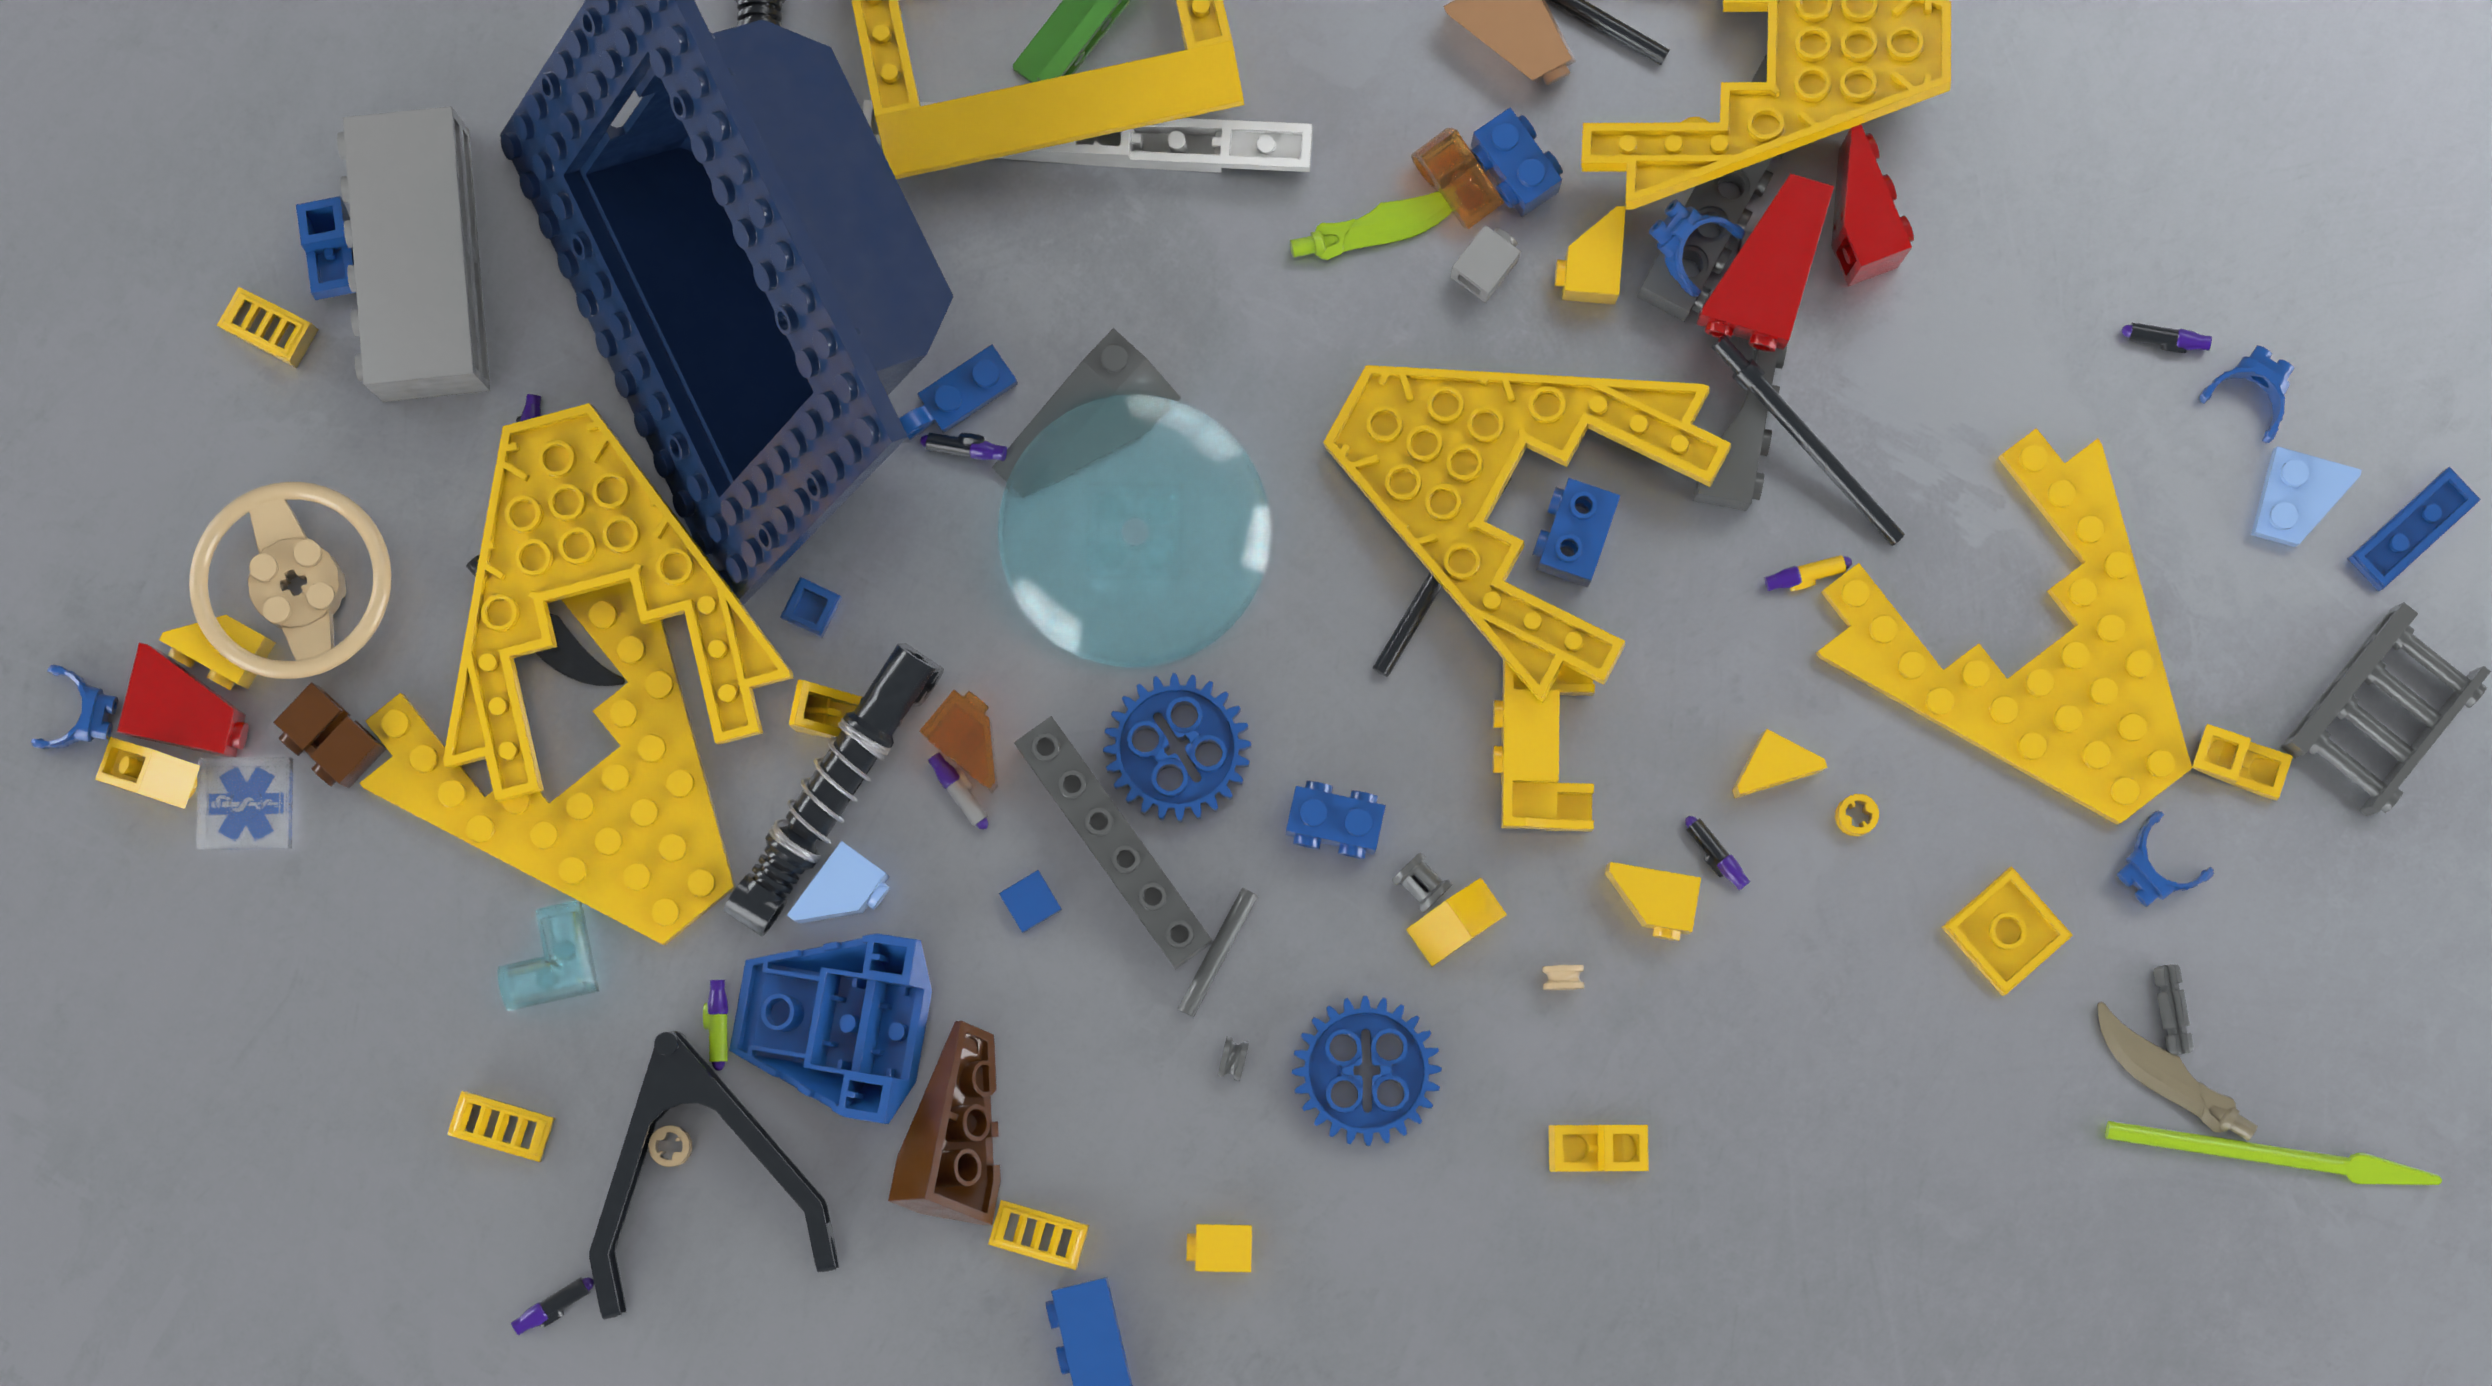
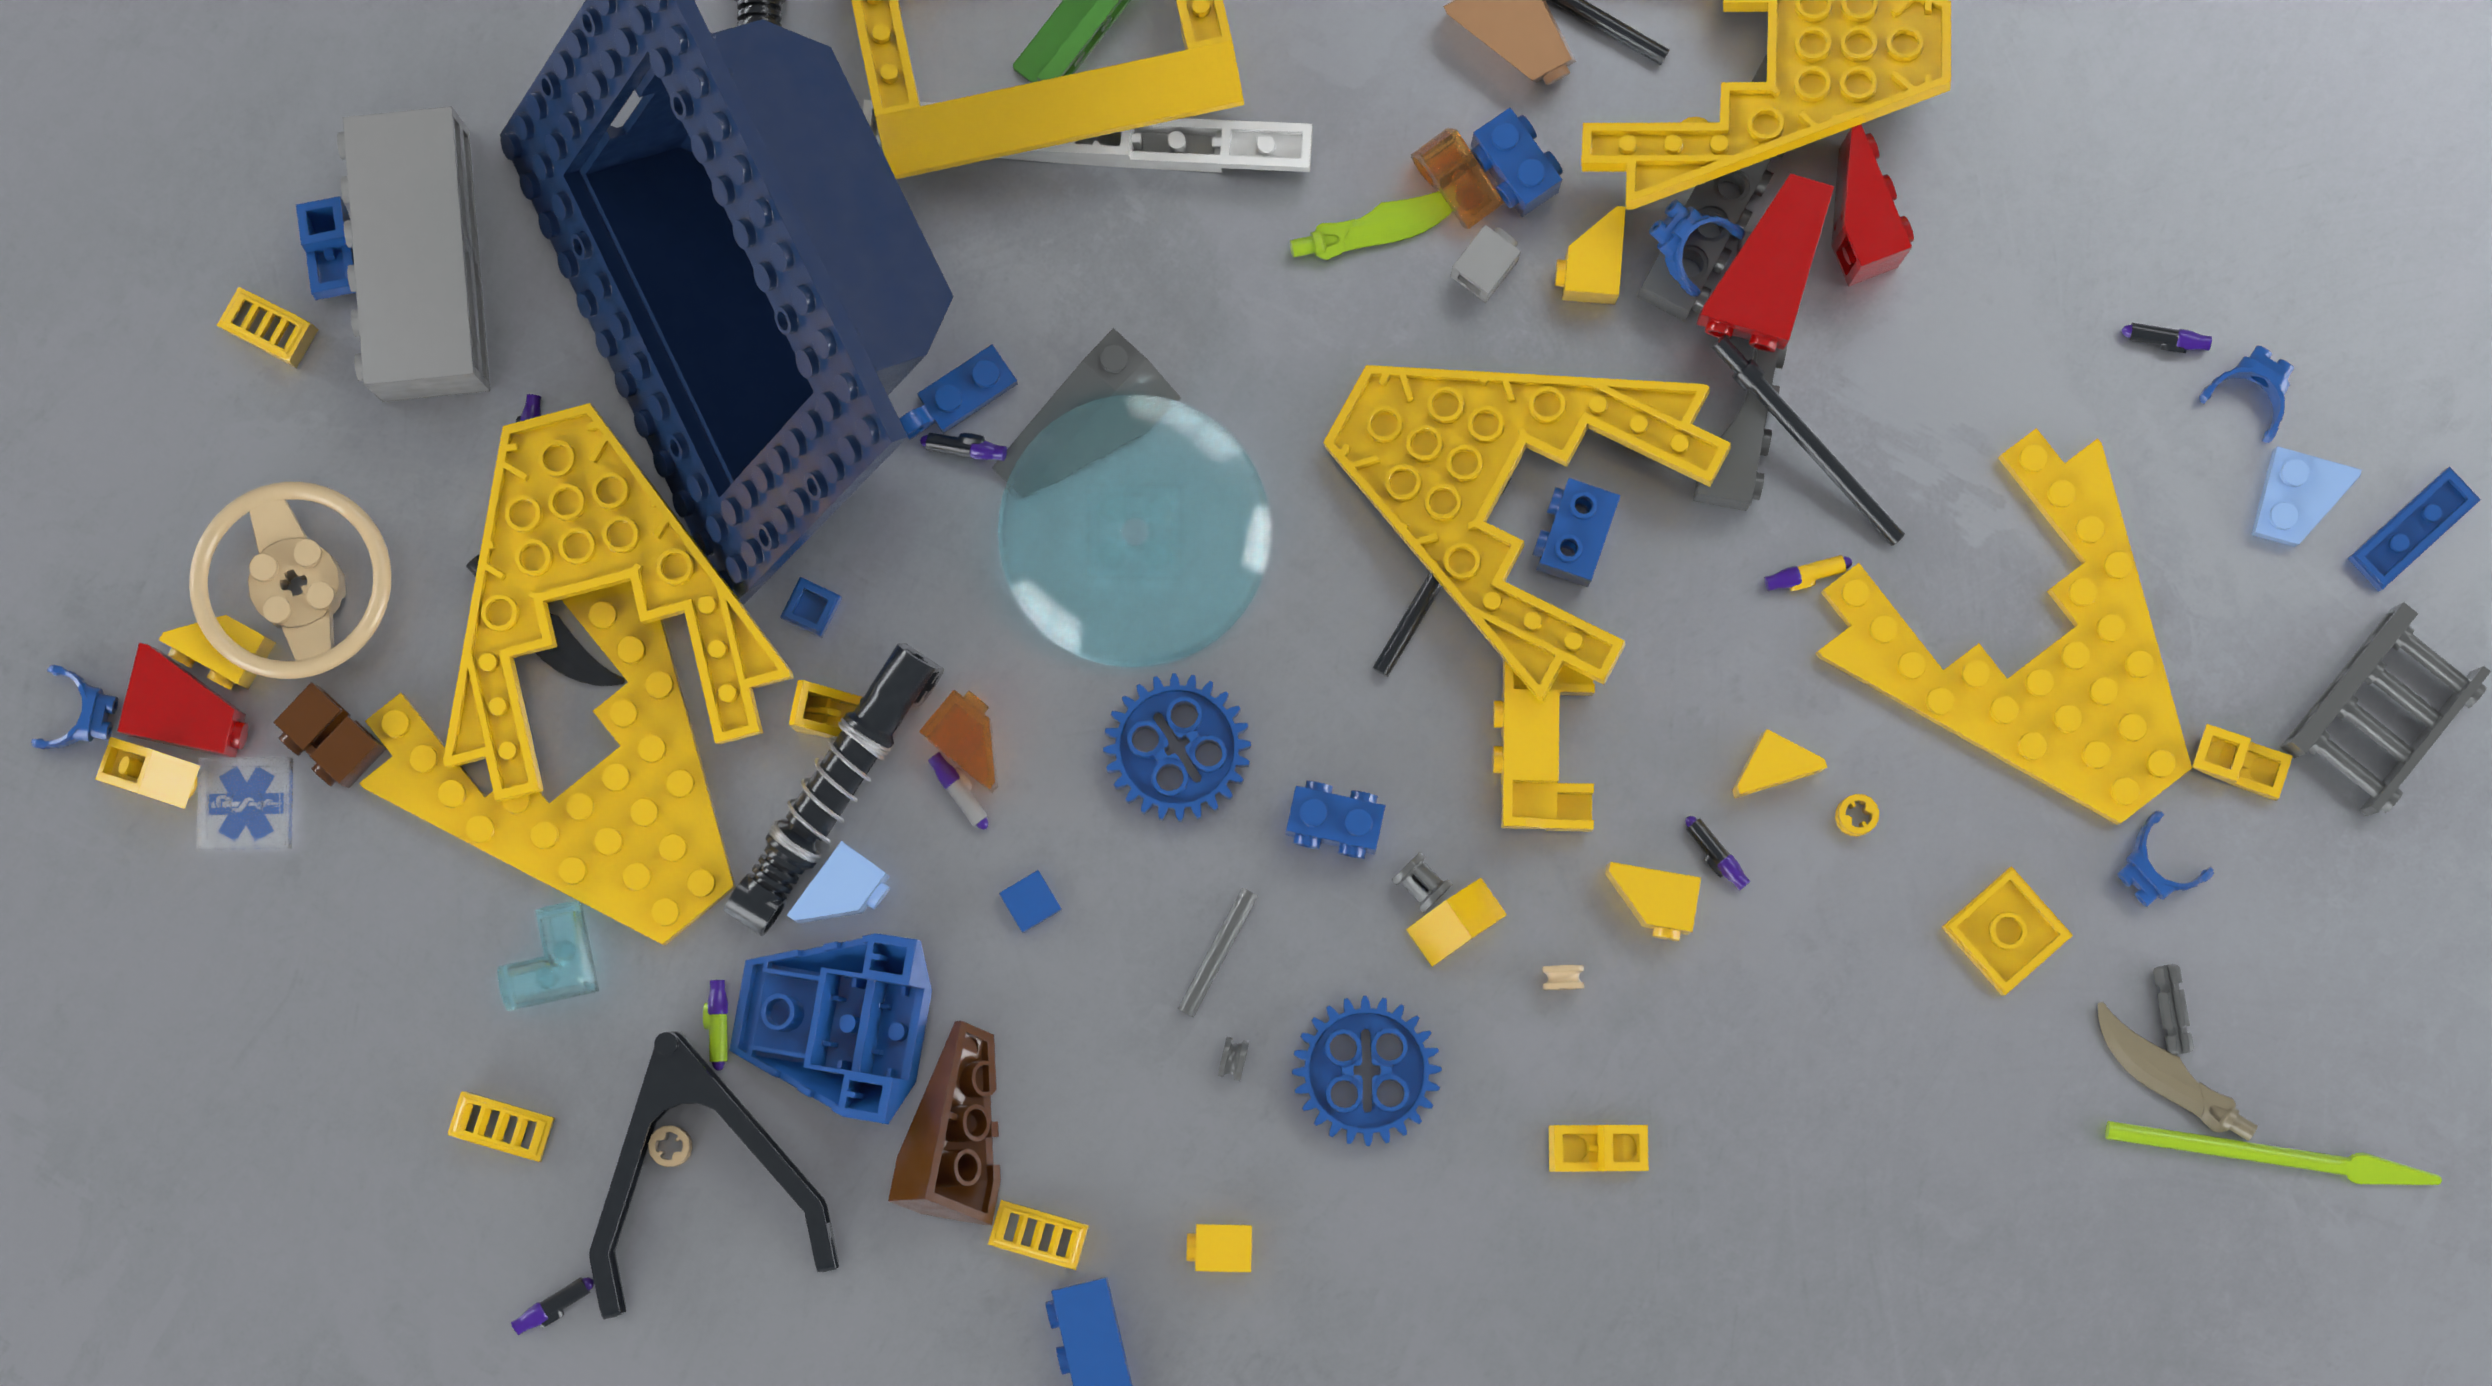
(1113, 842): dark grey brick -> none

